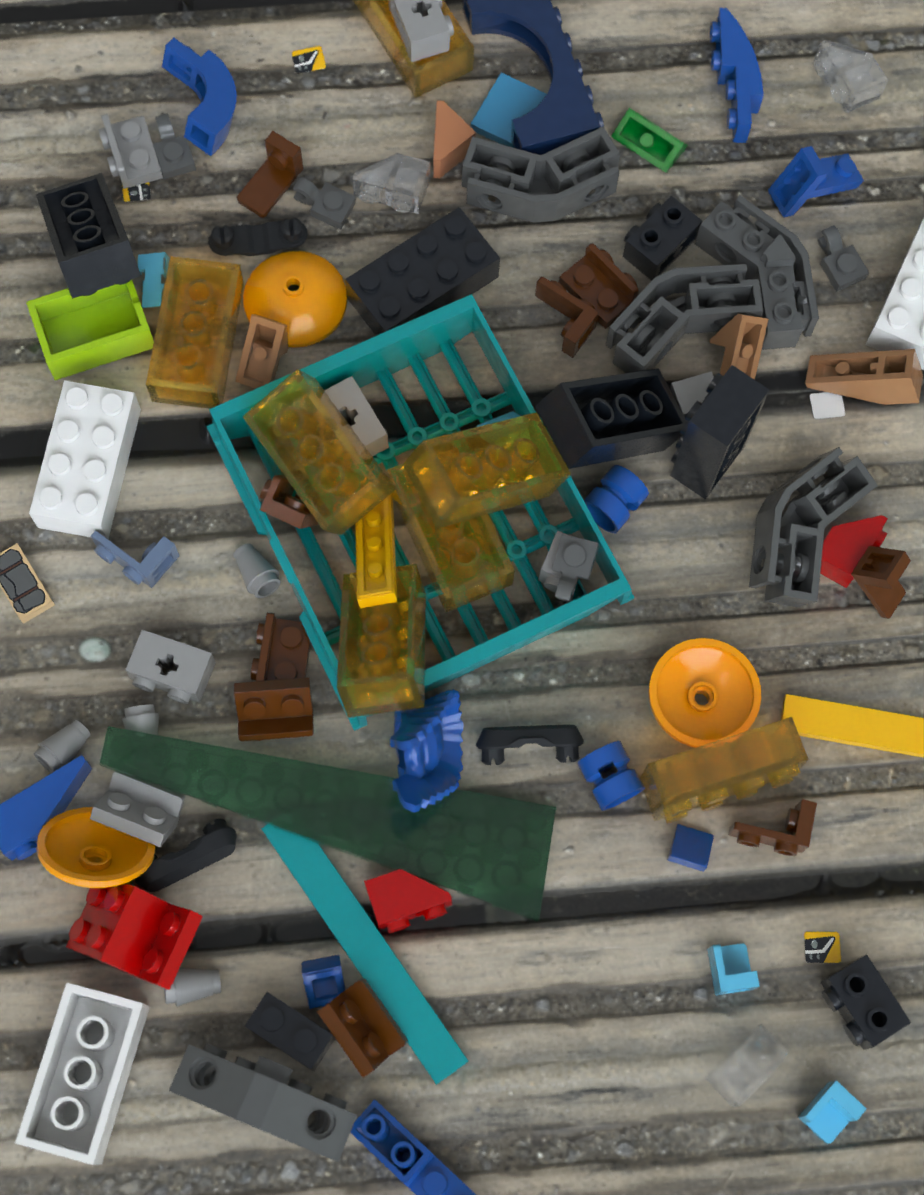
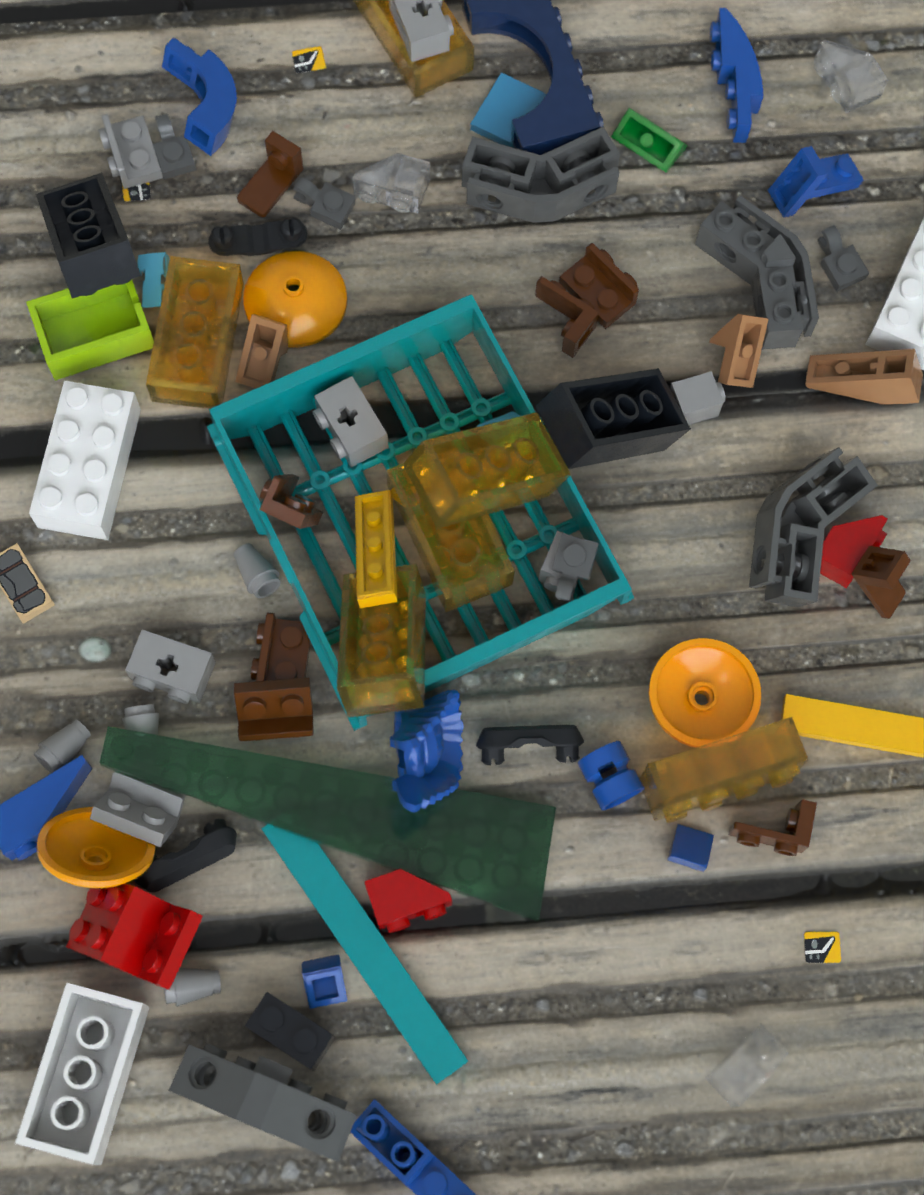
(154, 564): sand blue bracket -> none
(318, 453): clear yellow brick -> none
(362, 1027): reddish brown bracket -> none
(423, 273): black brick -> none
(451, 139): nougat slope -> none
(619, 494): blue wheel -> none
(661, 237): black brick -> none
(710, 302): dark grey brick -> none
(717, 430): black brick -> none
(731, 969): medium azure panel -> none
(827, 405): white sticker -> none
(831, 1111): medium azure panel -> none
(864, 1003): black brick -> none

